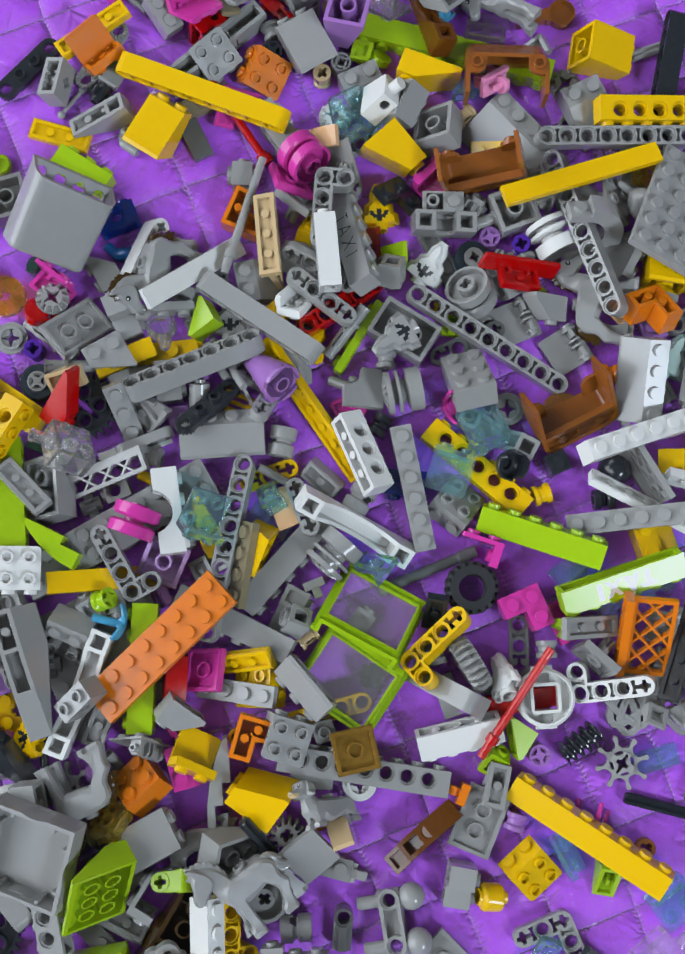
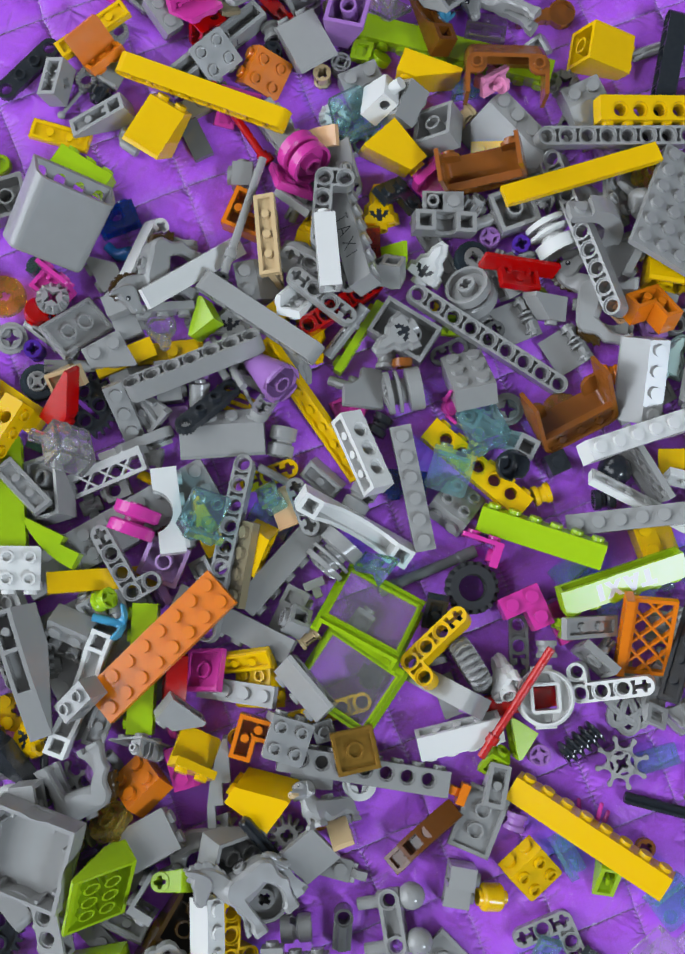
(401, 363): none -> dark orange tile

